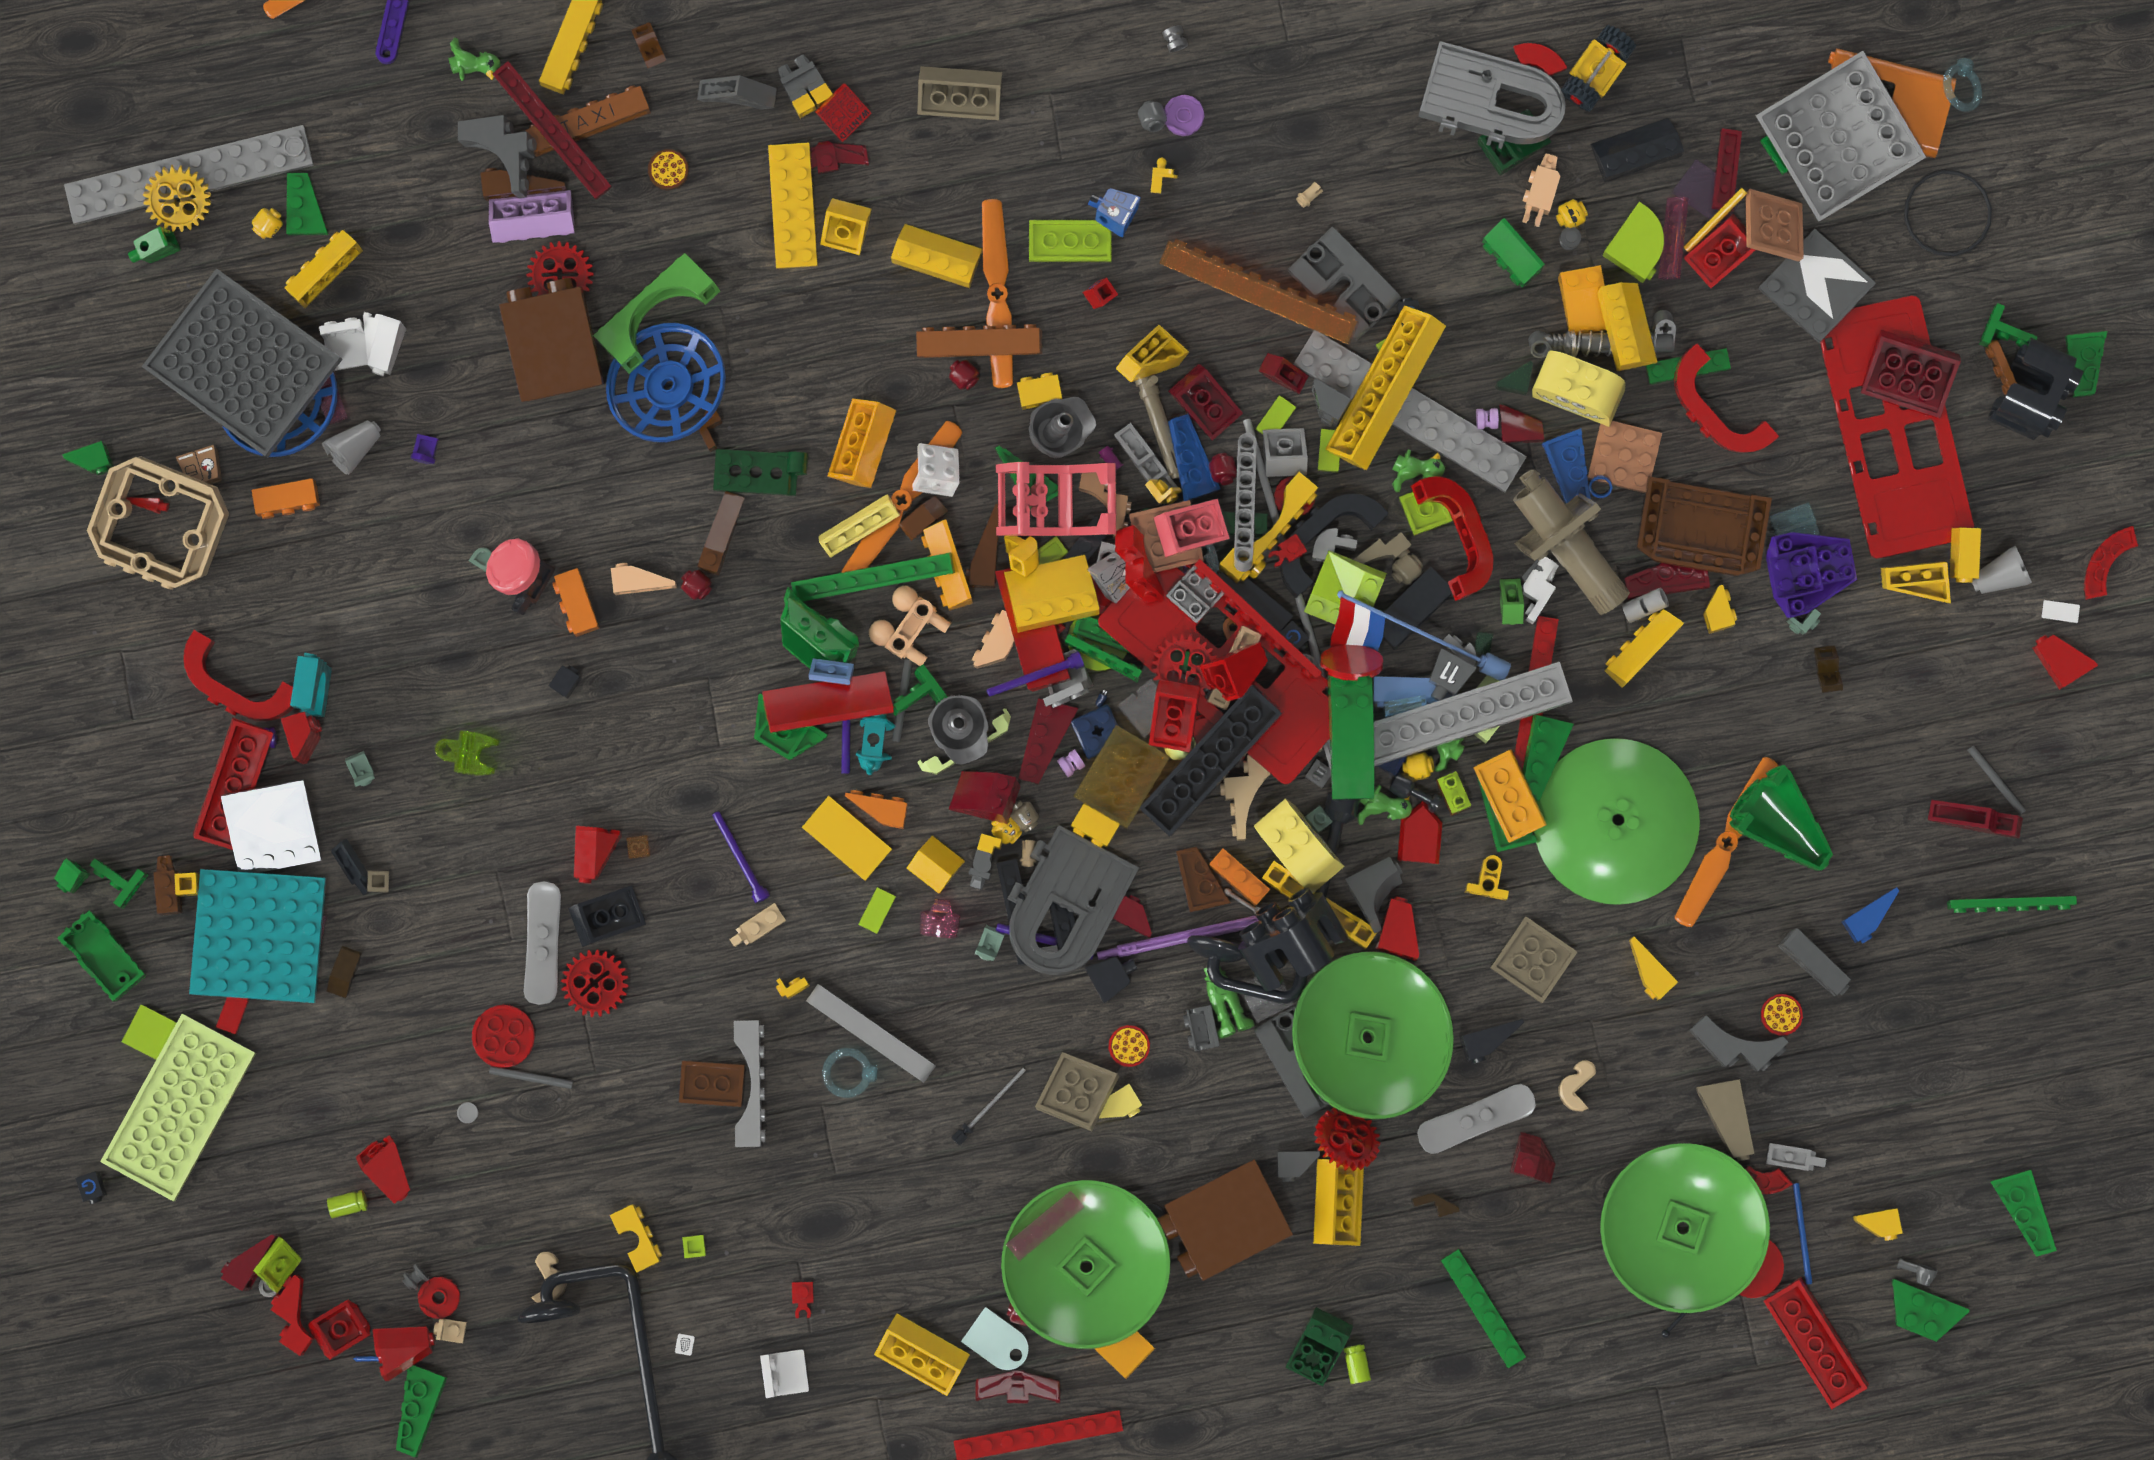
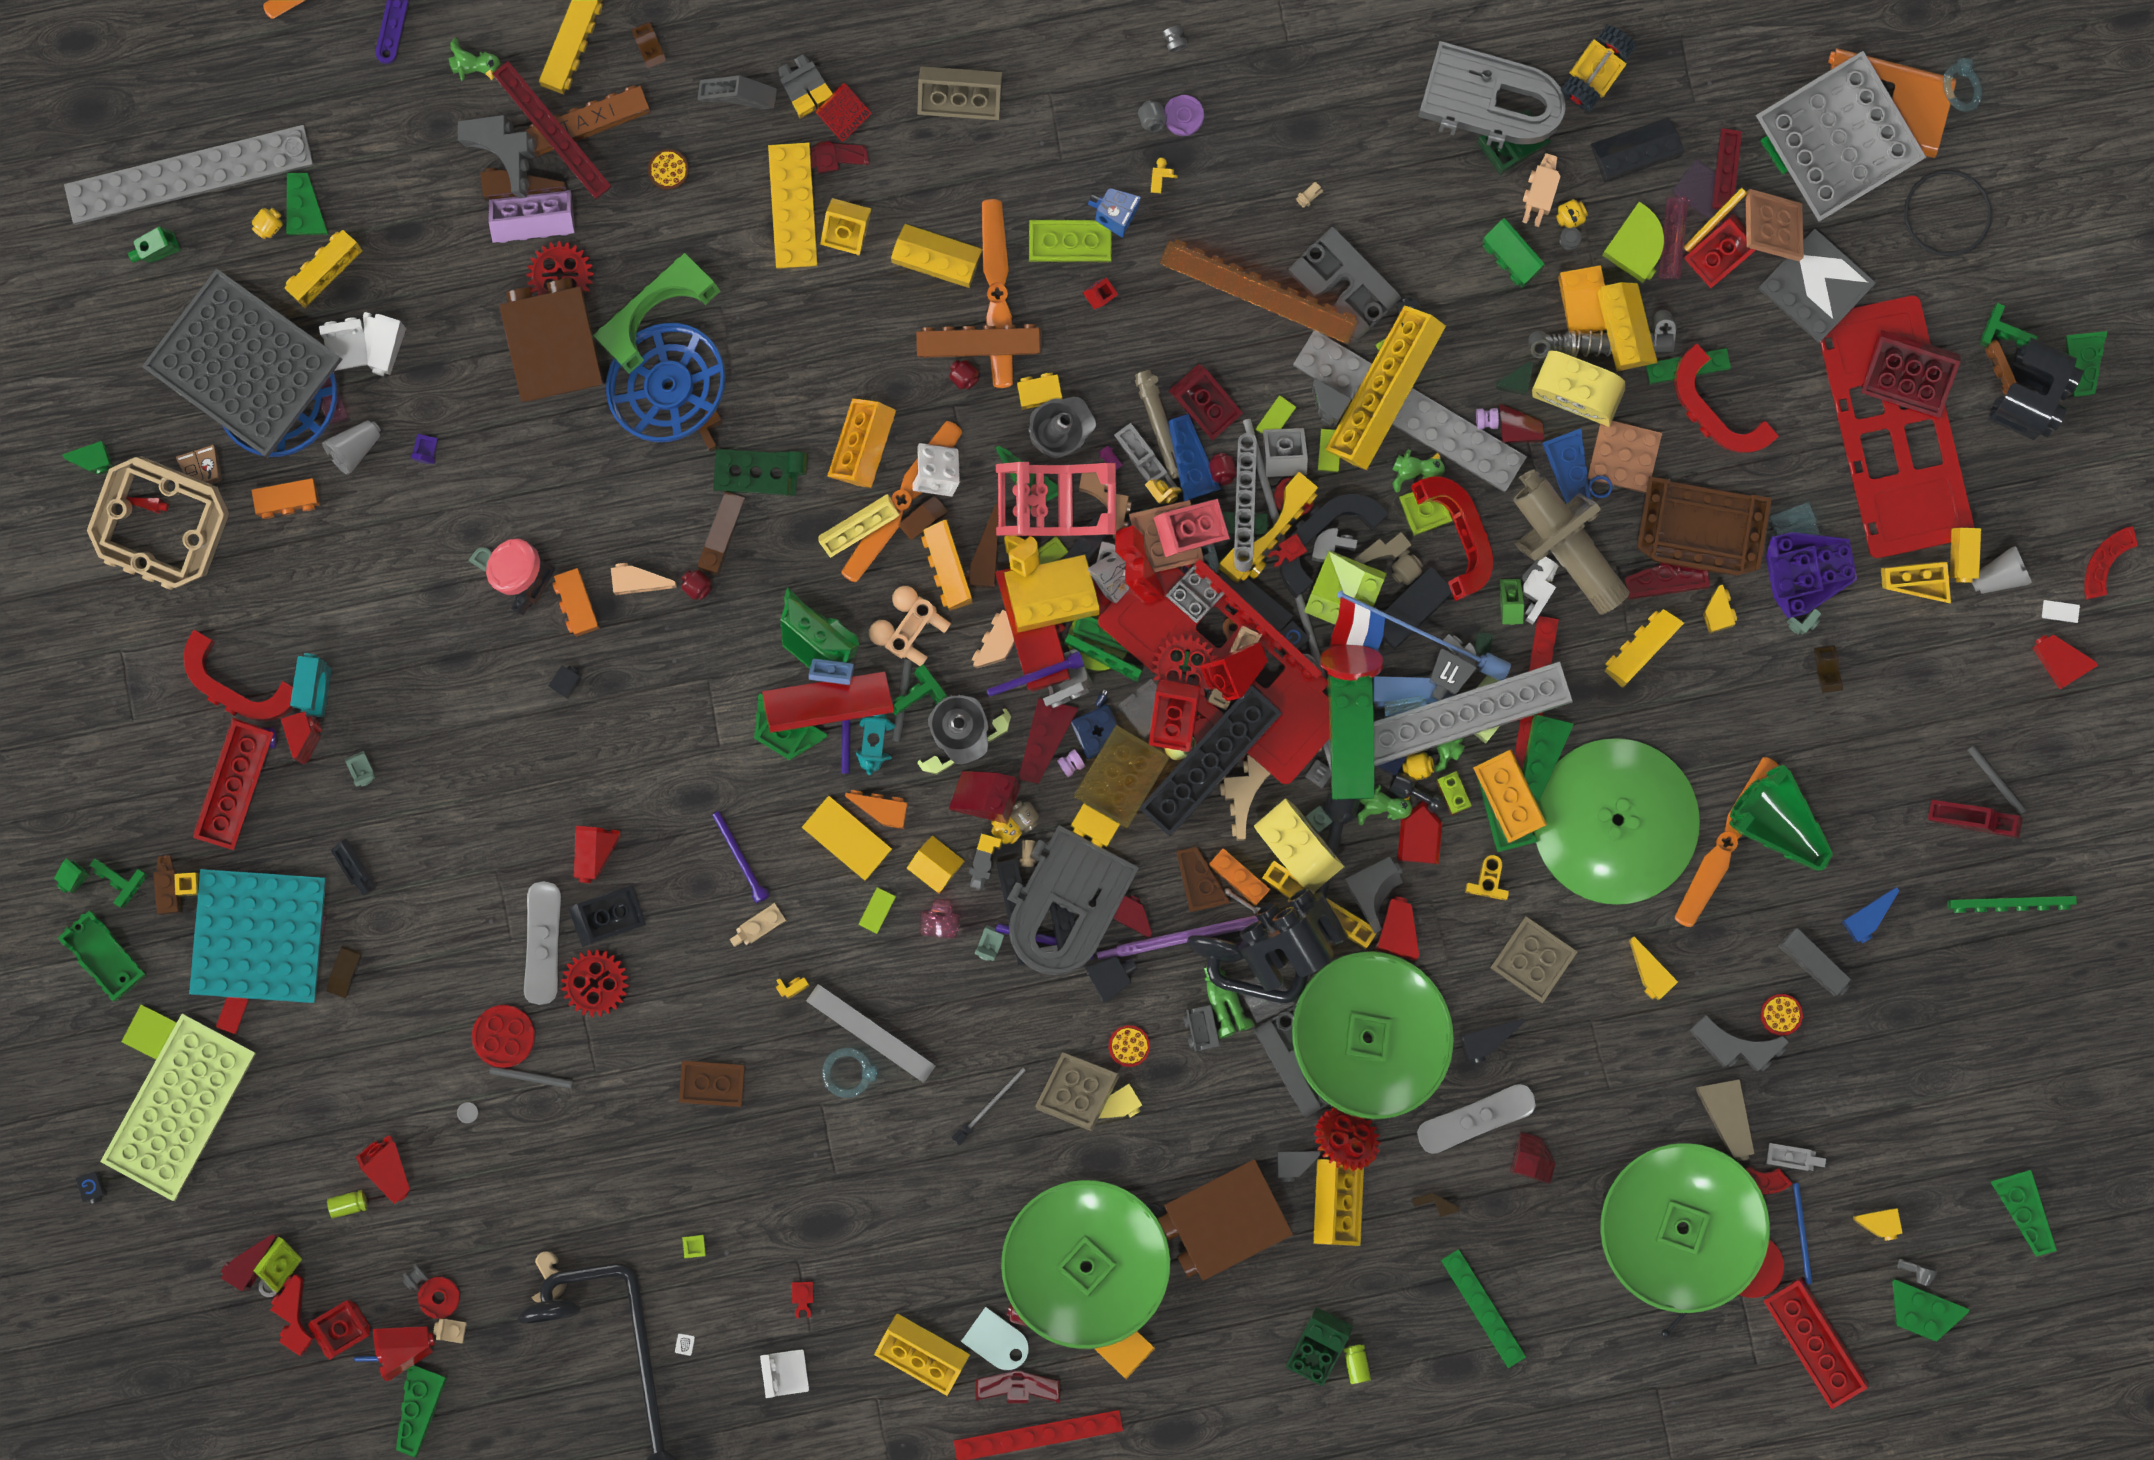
(173, 180): yellow gear -> none
(271, 827): plate -> none
(378, 881): dark tan slope -> none
(458, 754): clear neon green piece -> none
(631, 1220): yellow arch -> none
(638, 847): clear orange tile -> none
(749, 1128): light grey arch -> none
(873, 577): green plate -> none
(1045, 1226): plate -> none
(1152, 355): yellow wedge -> none
(1283, 373): dark red slope -> none
(1539, 56): red tile -> none
(1572, 1083): tan animal -> none
(1645, 605): light grey pin -> none

